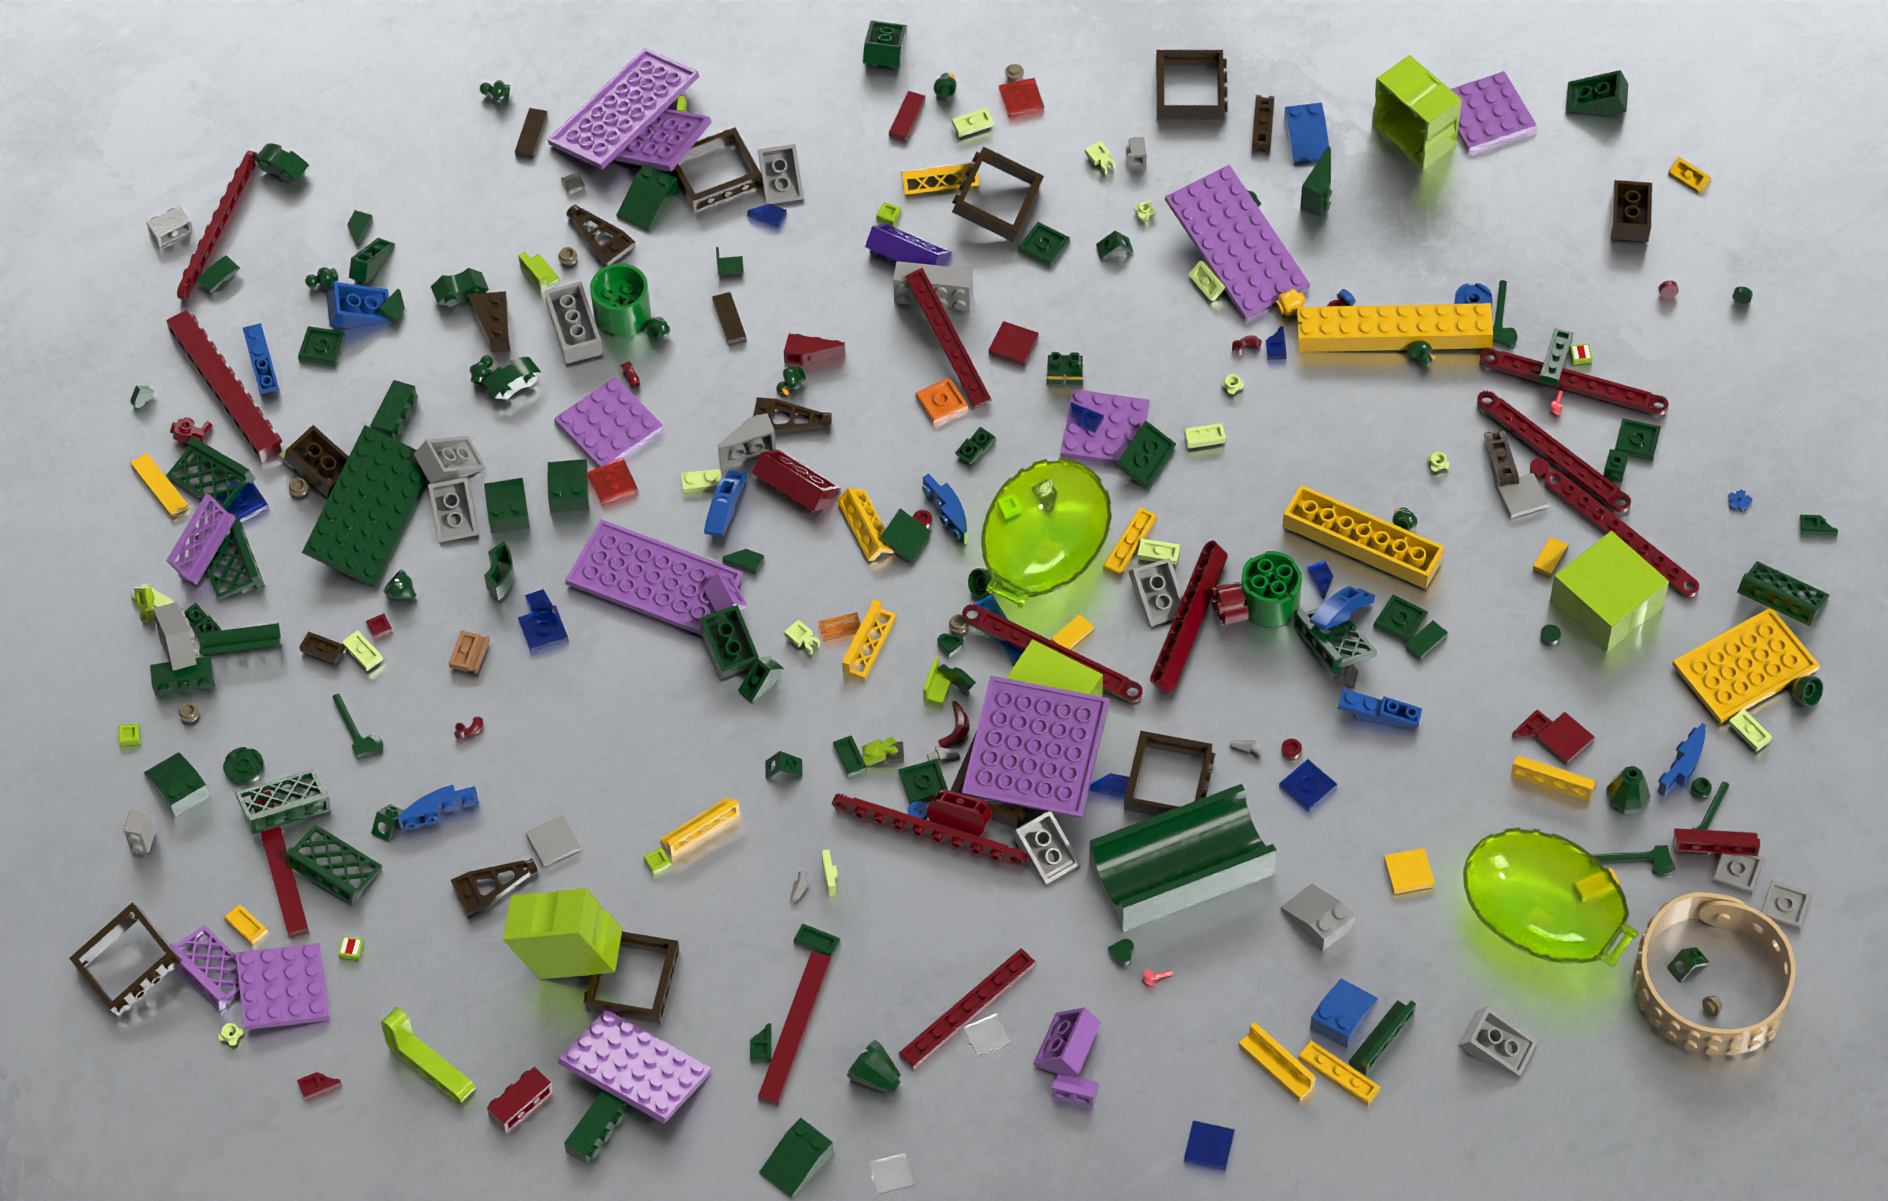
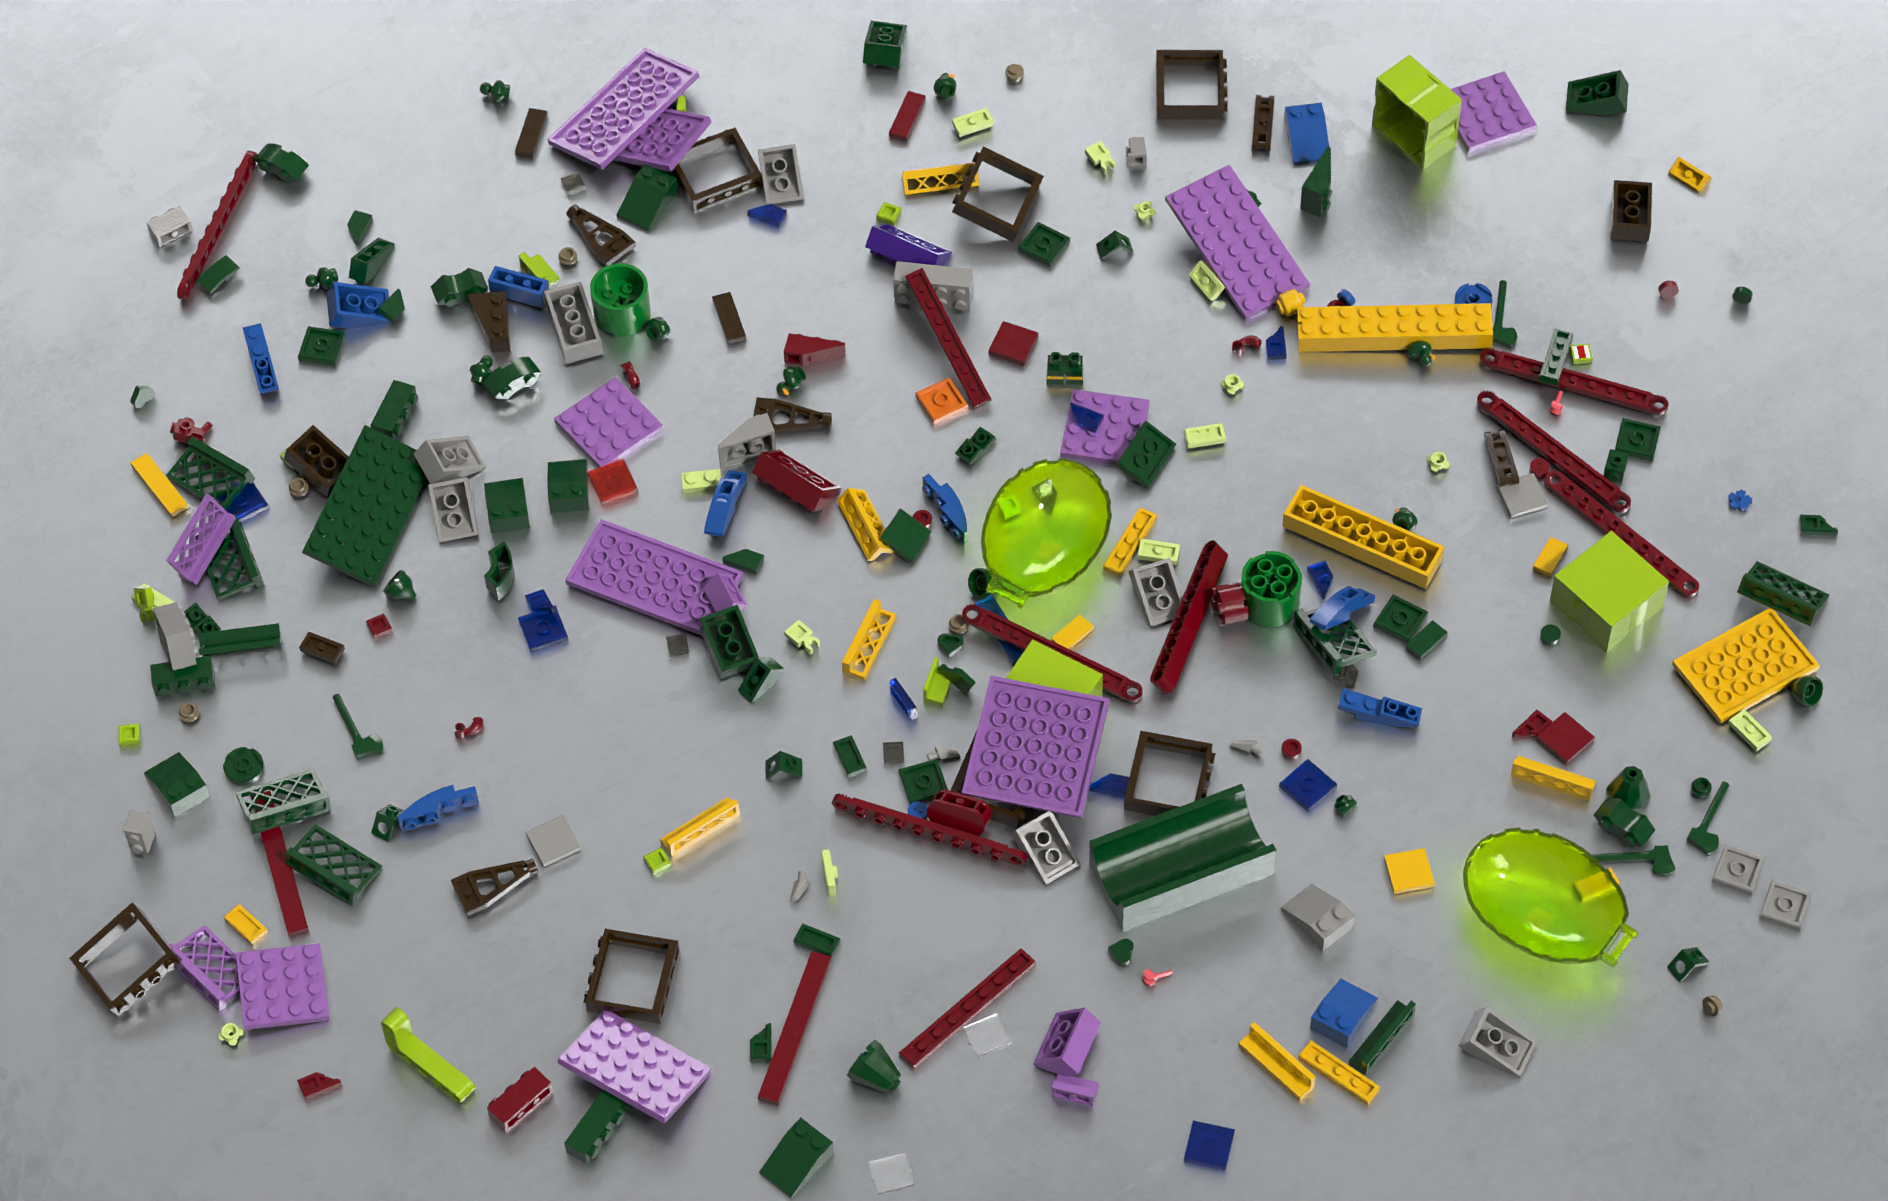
(224, 385): dark red brick -> none
(350, 948): tile -> none
(362, 650): yellowish green plate -> none
(469, 652): medium nougat plate -> none
(519, 286): none -> blue brick
(562, 933): lime tile -> none
(677, 645): none -> clear smoke tile
(729, 265): dark green bracket -> none
(840, 629): clear orange tile -> none
(876, 750): lime plate -> none
(903, 699): none -> clear blue tile
(961, 728): dark red piece -> none
(1021, 97): clear red tile -> none
(1344, 804): none -> dark green plate
(1624, 822): none -> dark green brick
(1686, 760): blue slope -> none
(1716, 842): dark red panel -> none
(1725, 913): tan piece -> none

